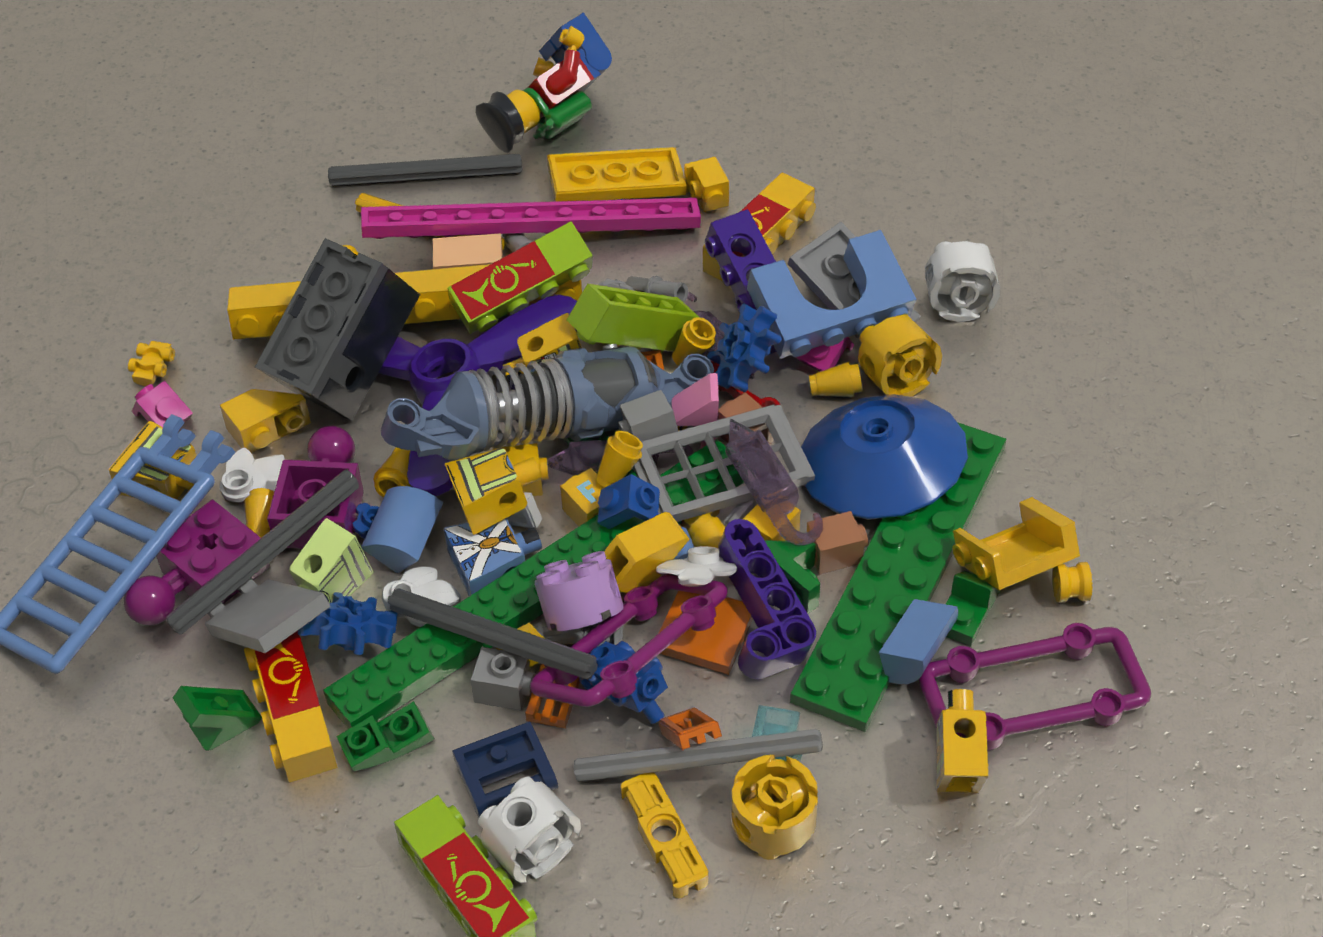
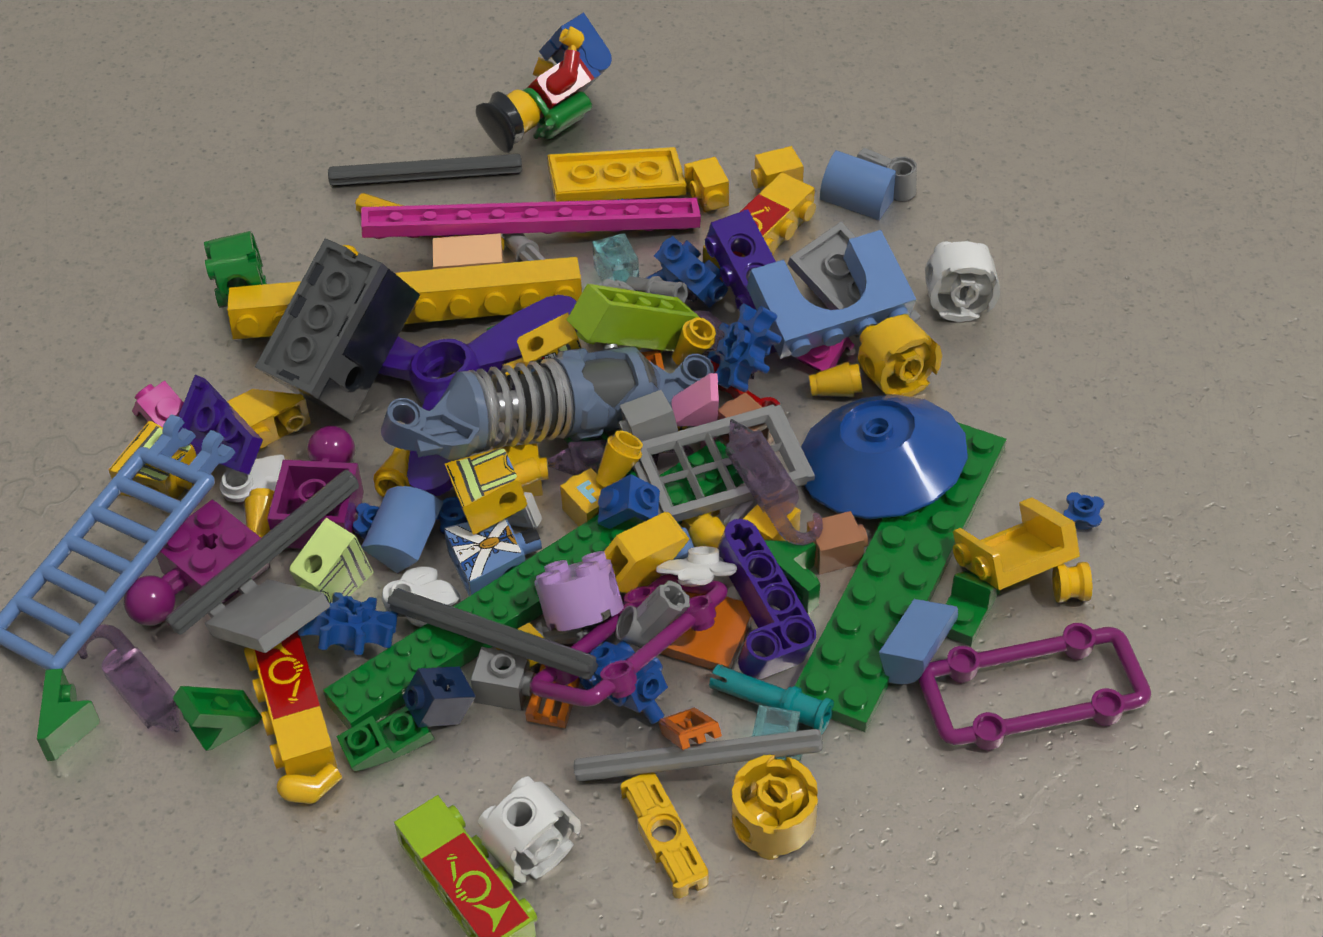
(62, 717): none -> green slope
(136, 680): none -> clear purple plate
(152, 362): yellow piece -> none
(208, 410): none -> dark purple wing
(233, 263): none -> green brick
(307, 788): none -> yellow arm
(438, 696): none -> dark blue brick
(451, 513): none -> blue plate
(499, 758): dark blue plate -> none
(520, 278): brick -> none
(615, 258): none -> clear light blue brick
(655, 613): none -> light grey piece
(682, 265): none -> blue brick
(772, 163): none -> yellow brick
(812, 711): none -> teal pin
(858, 185): none -> medium blue brick
(905, 172): none -> light grey piece
(961, 761): yellow torso -> none
(1084, 510): none -> blue plate

